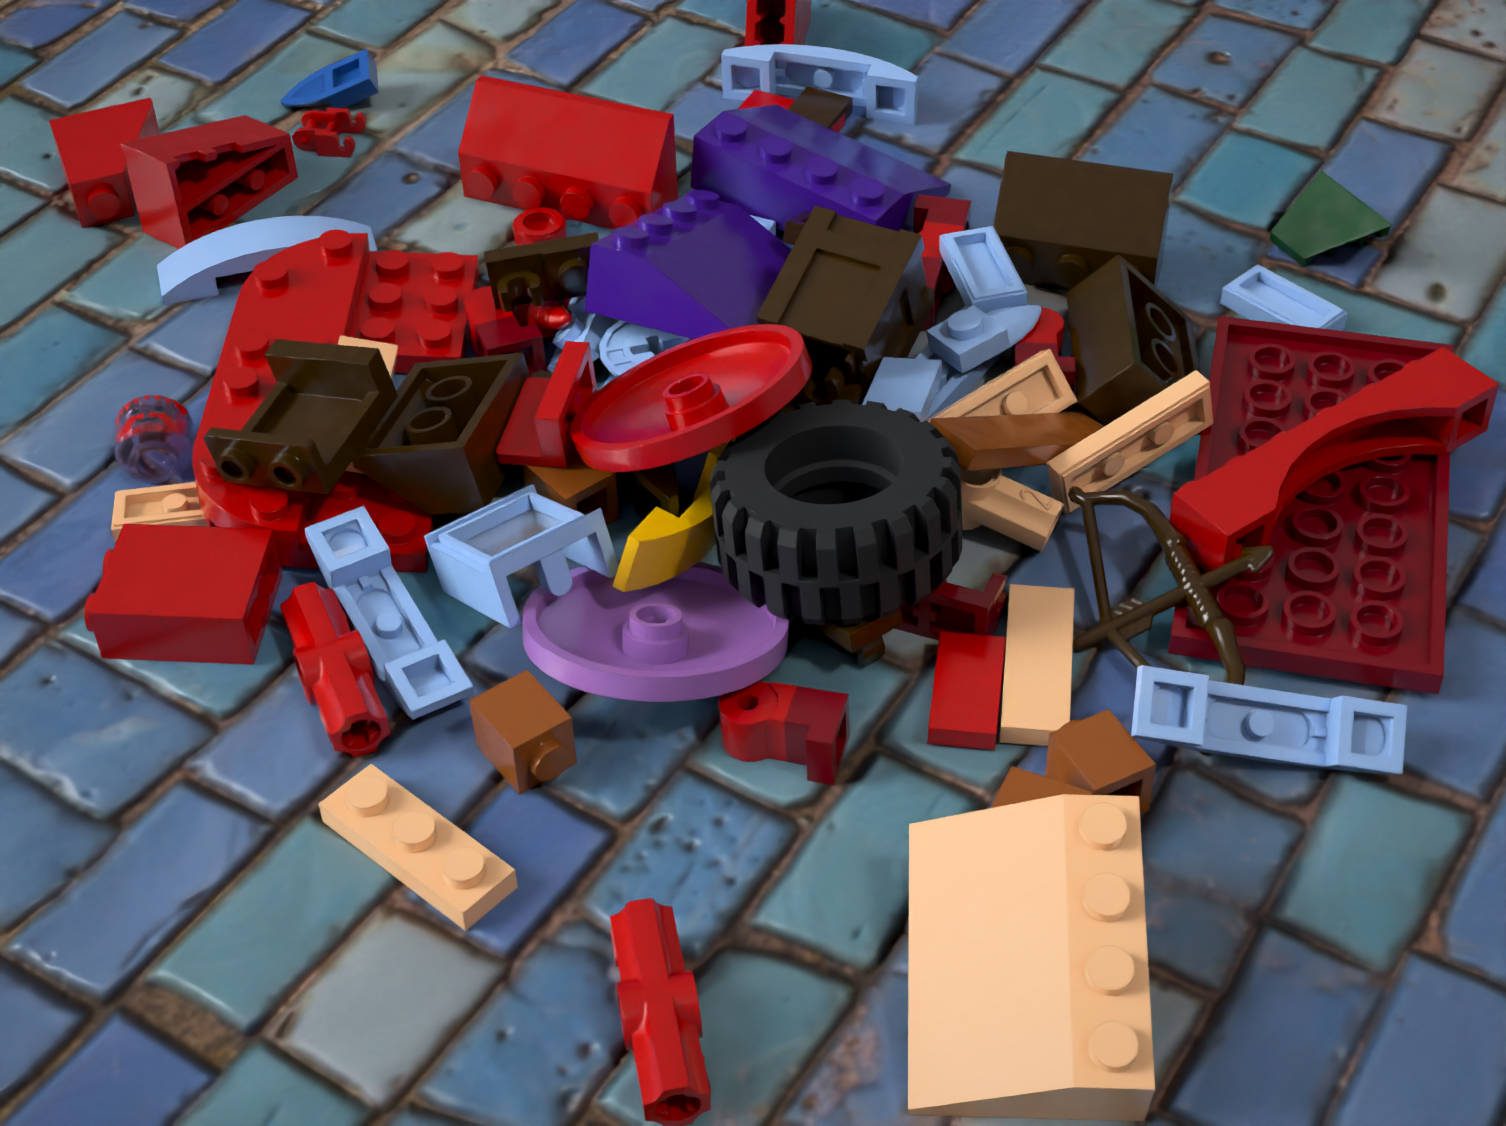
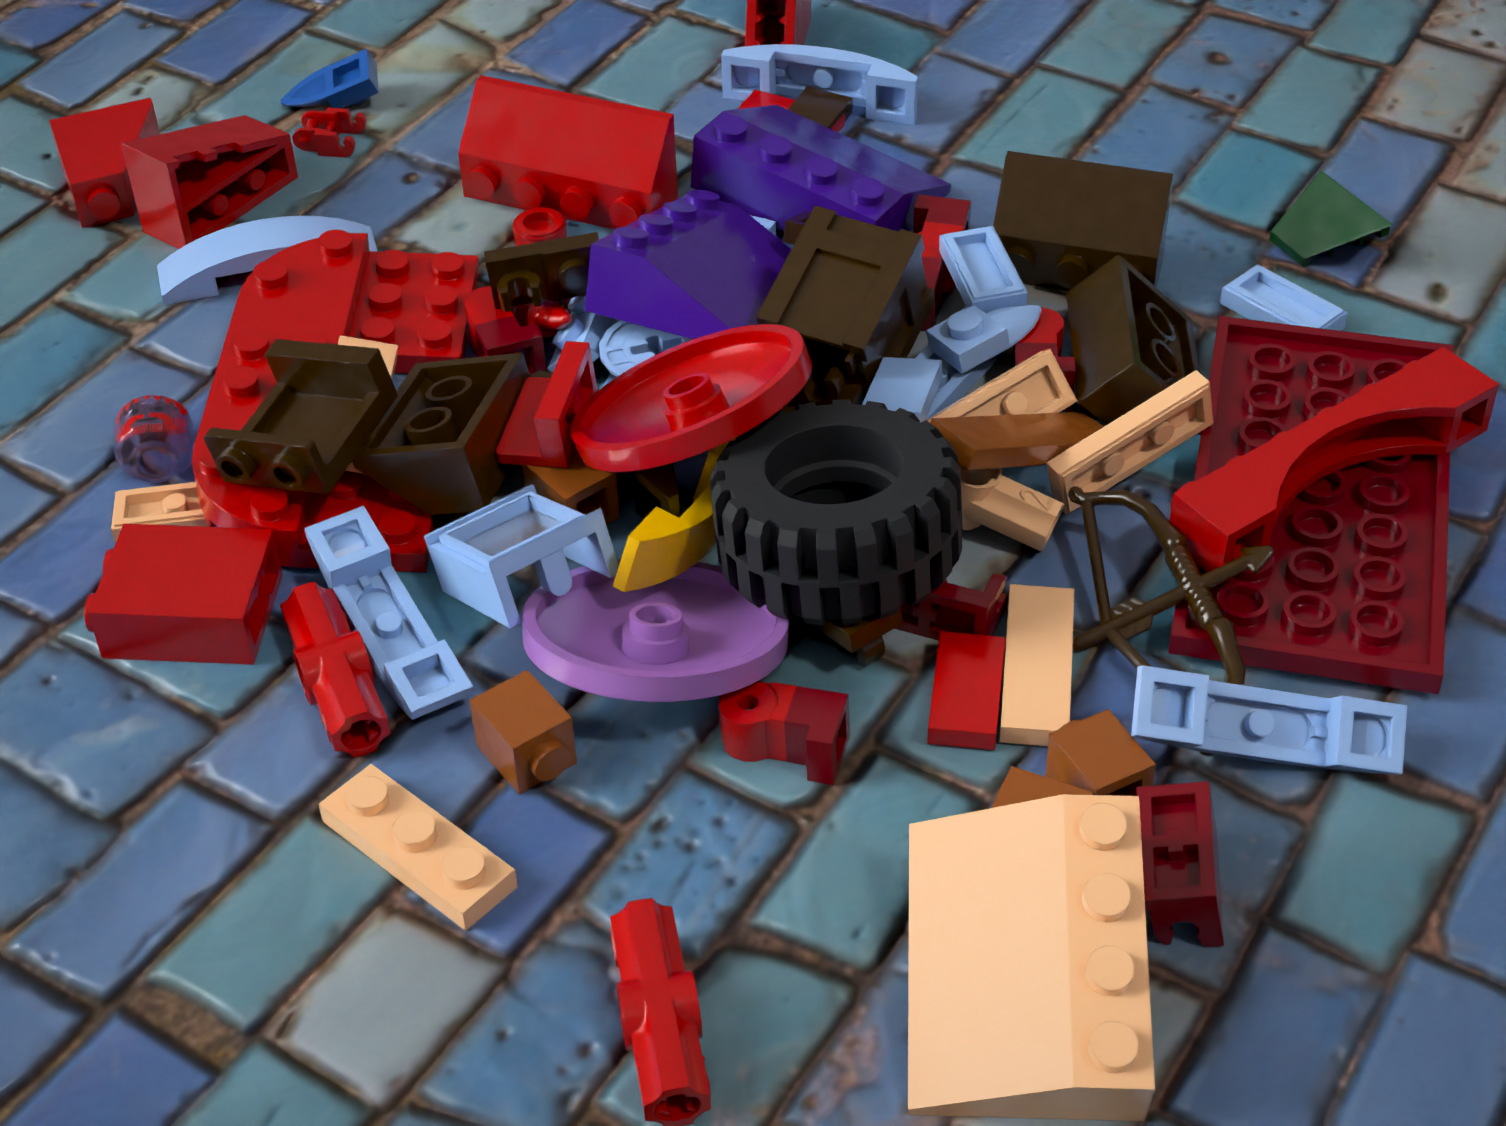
(1181, 860): none -> dark red hinge

